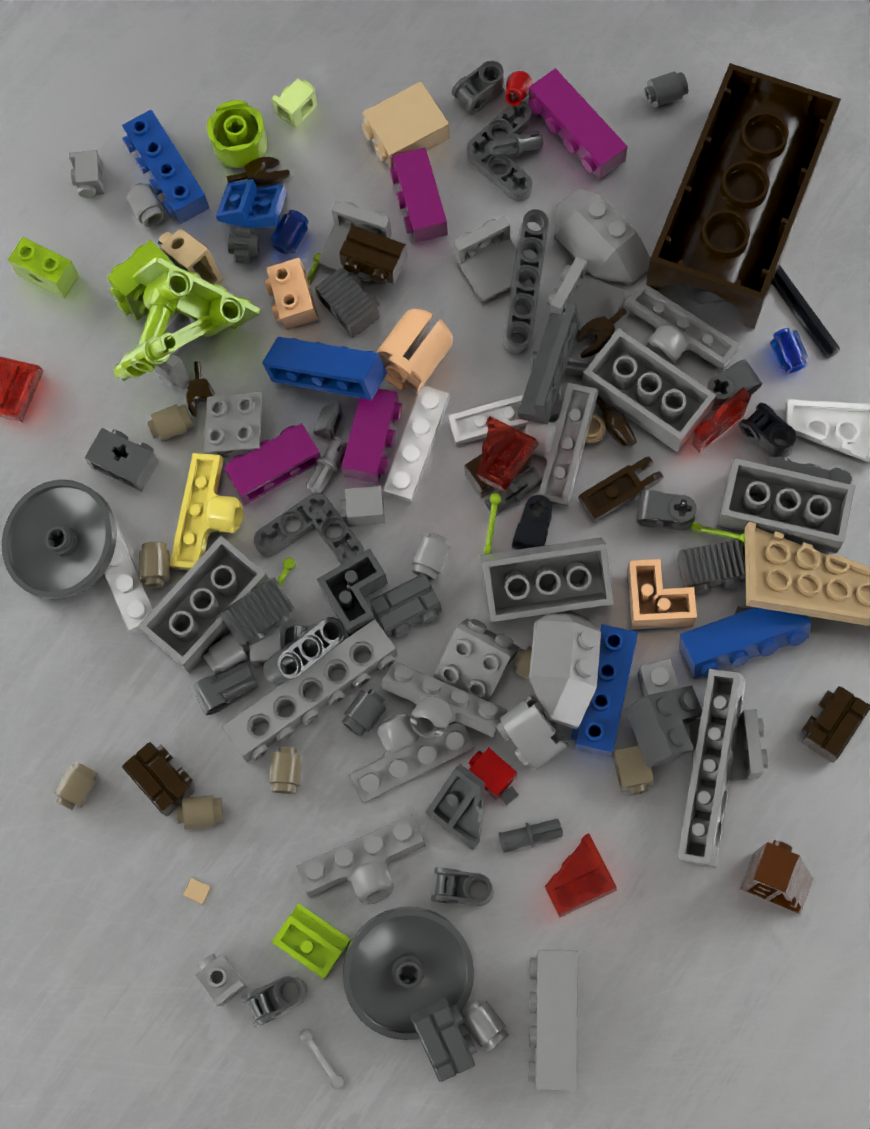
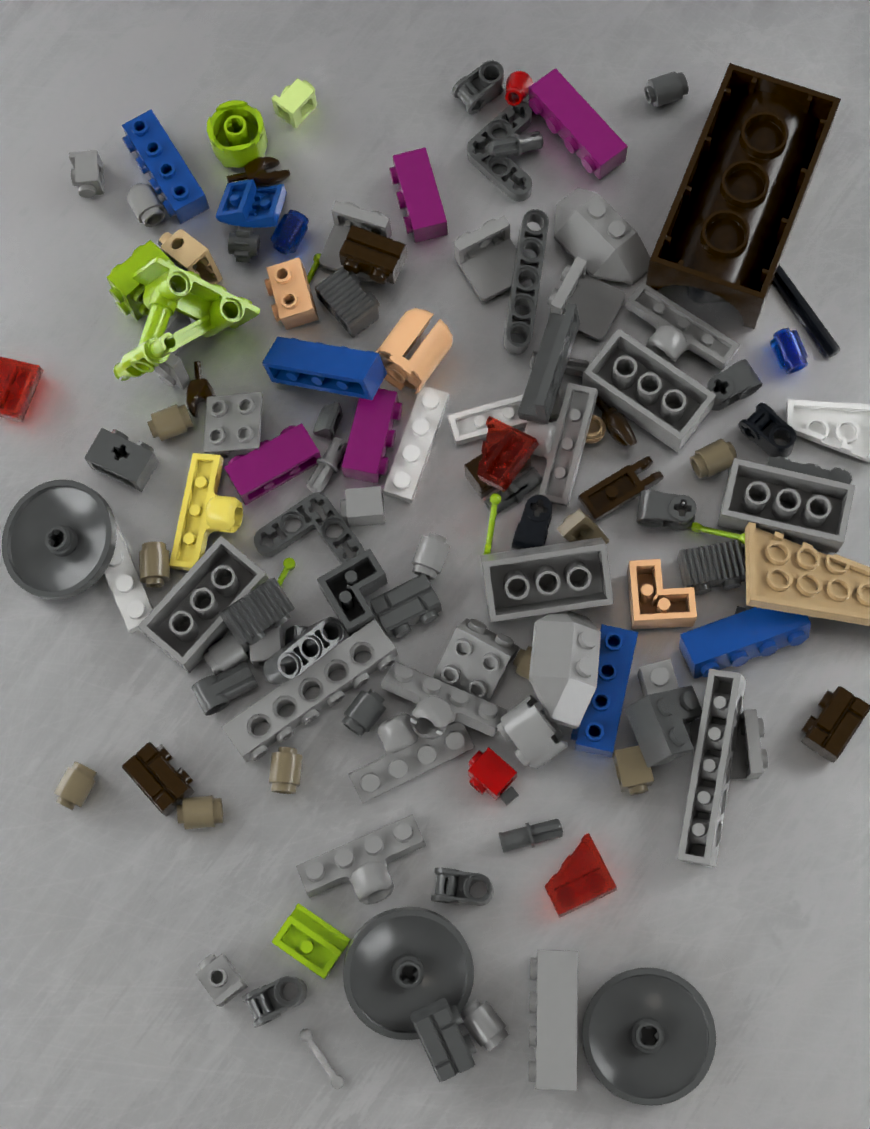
(43, 267): lime brick -> none
(196, 891): tan window -> none
(405, 123): tan brick -> none
(460, 806): dark grey wing -> none
(580, 527): none -> dark tan bracket
(601, 329): dark brown hand -> none
(648, 1036): none -> dark grey dish
(713, 458): none -> dark tan brick
(724, 418): clear red wing -> none
(778, 876): reddish brown wedge -> none

